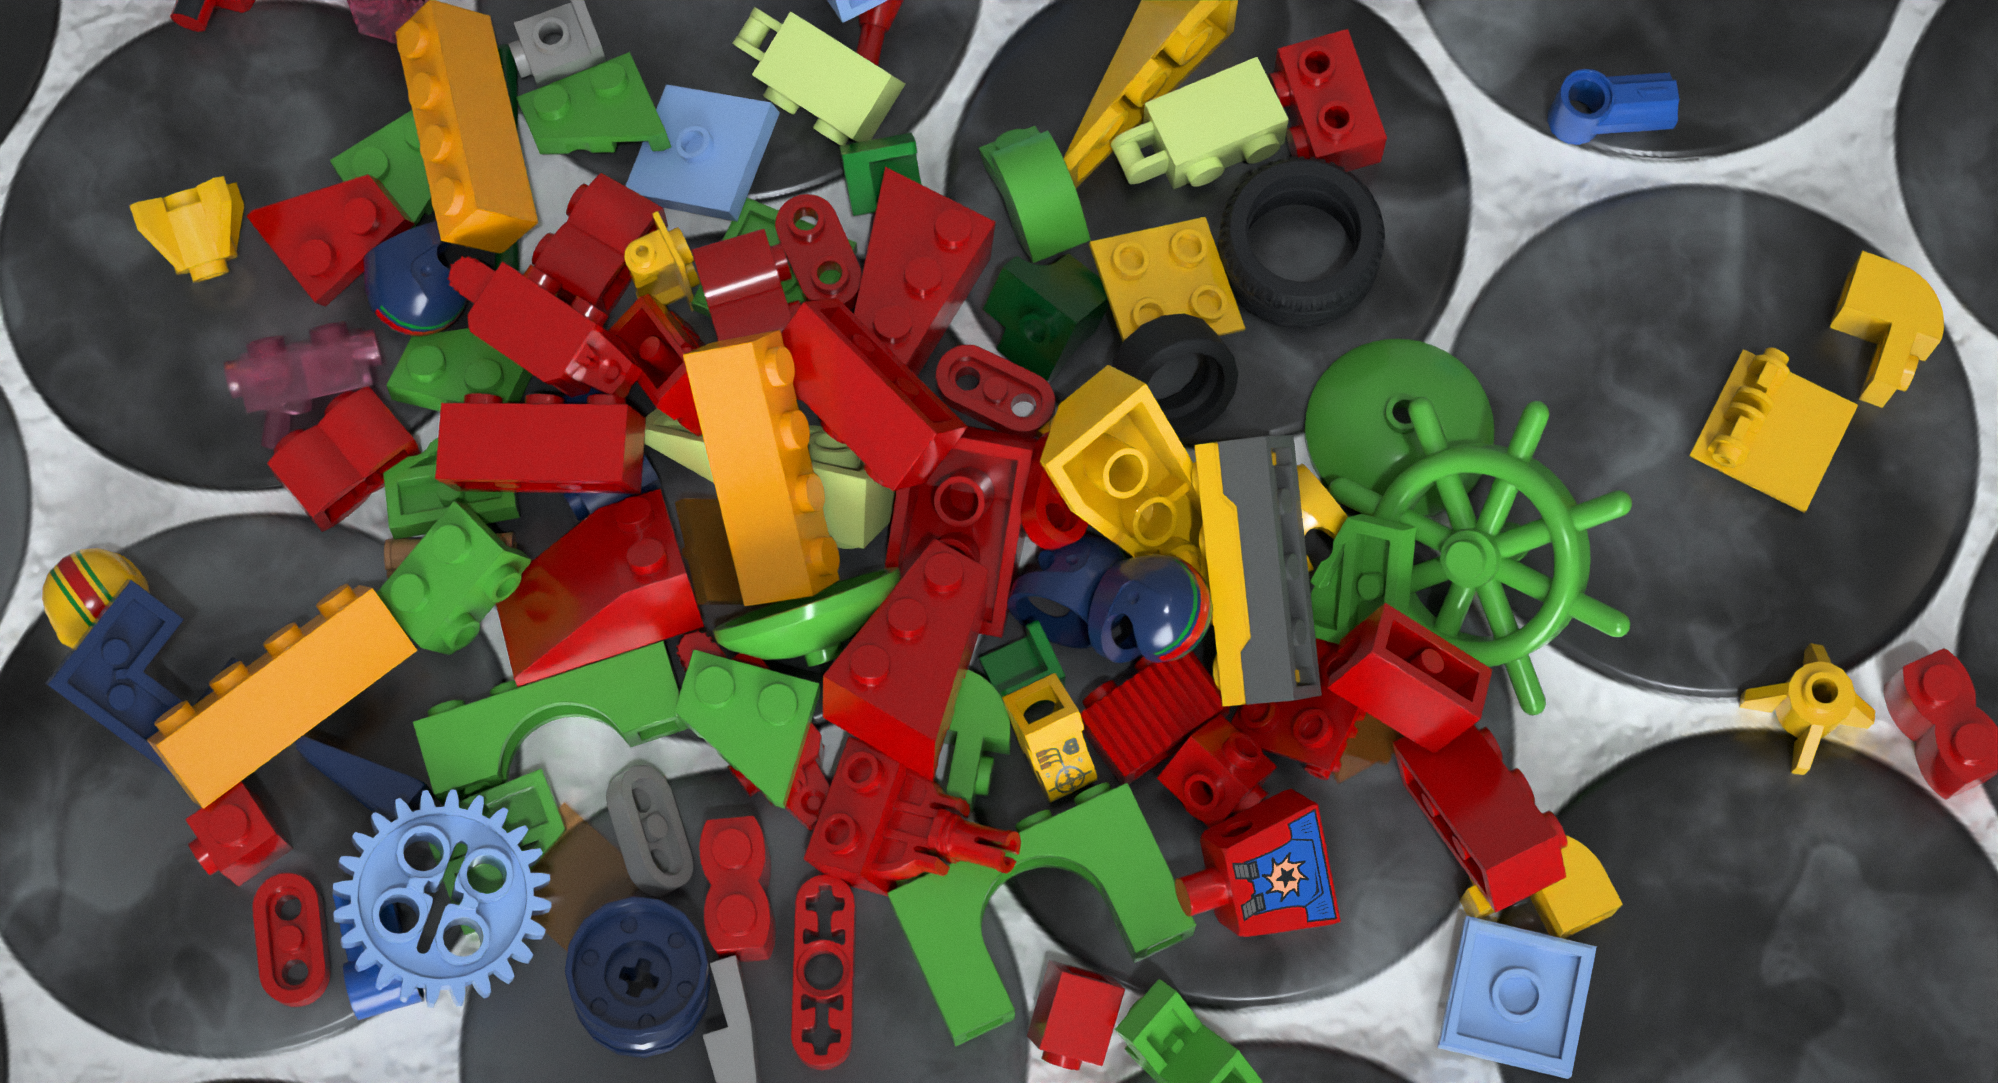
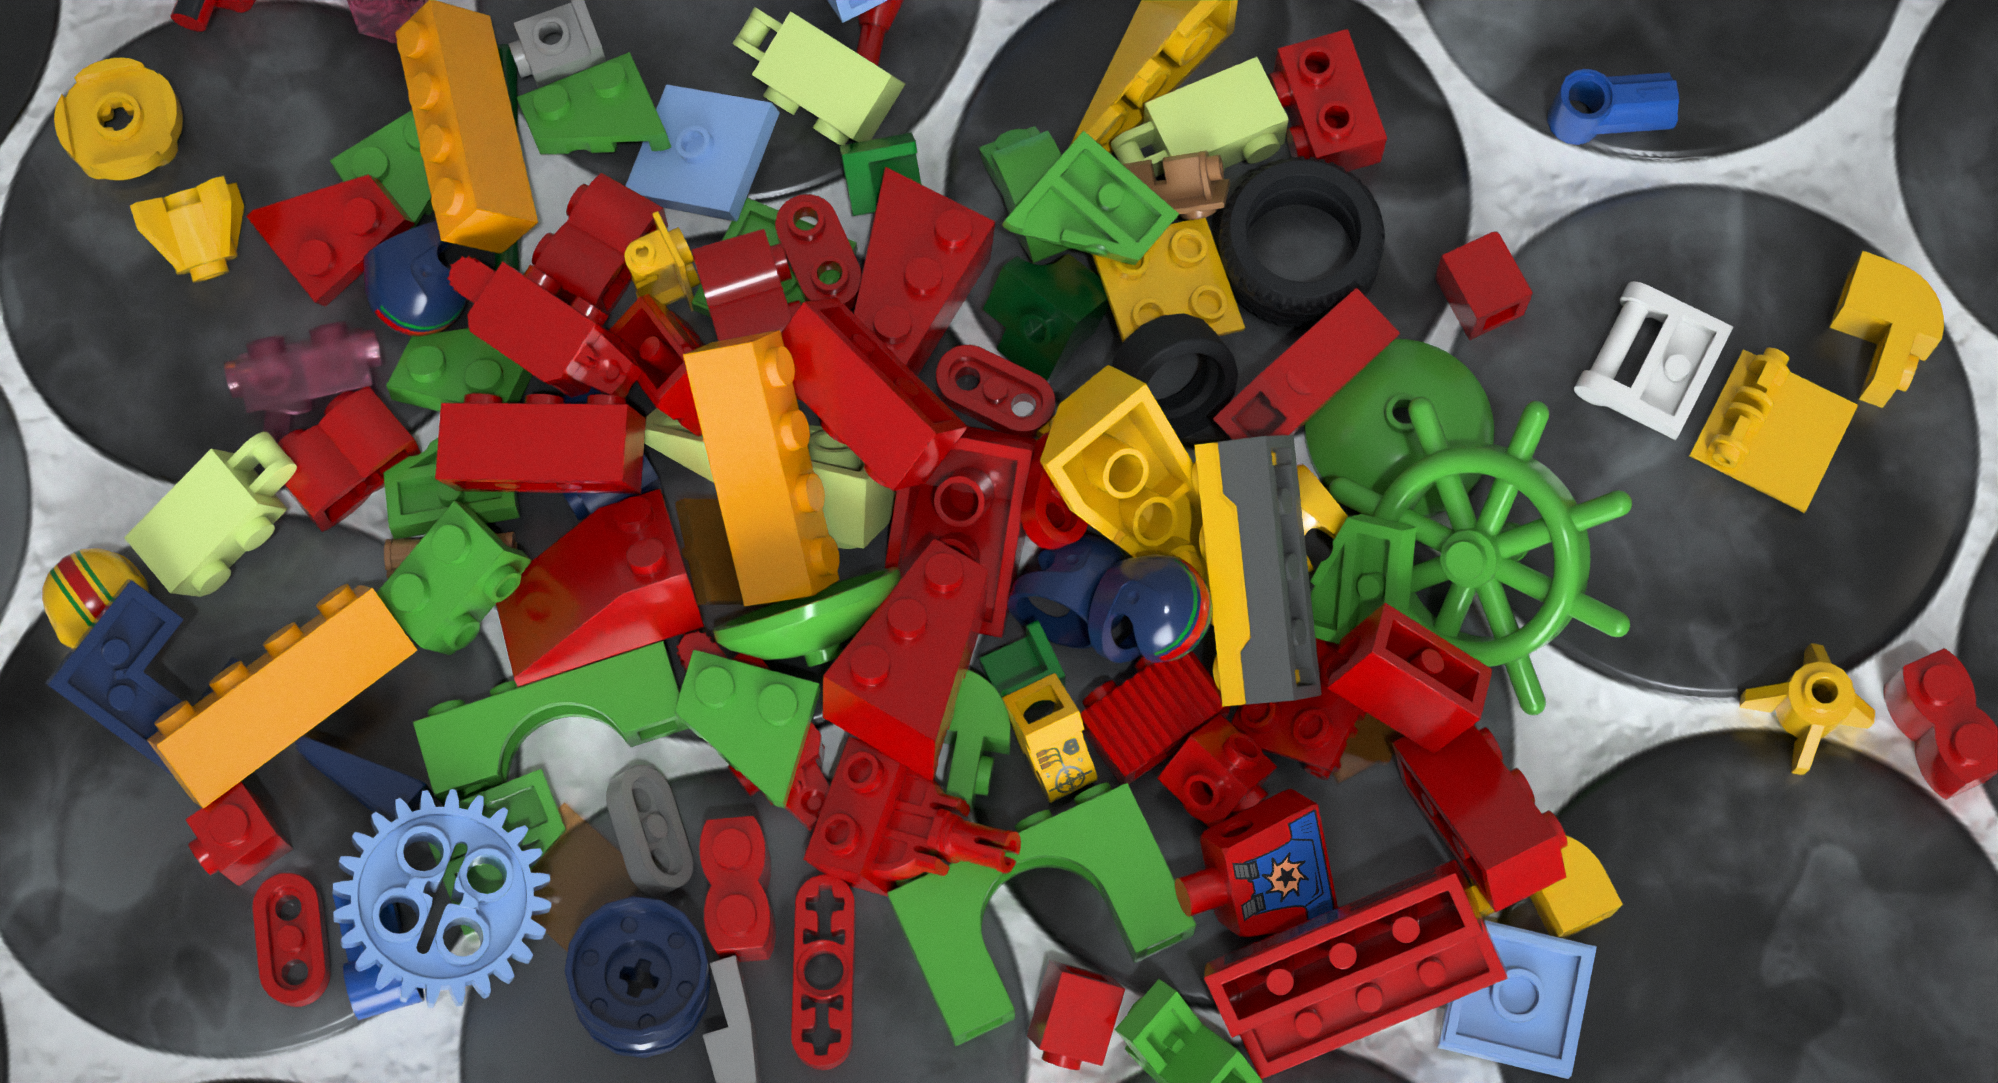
(129, 152): none -> yellow plate
(214, 516): none -> yellowish green brick
(1092, 206): none -> bright green wing
(1192, 183): none -> medium nougat hinge
(1309, 371): none -> red slope
(1356, 969): none -> red brick
(1483, 285): none -> red panel
(1673, 368): none -> white plate

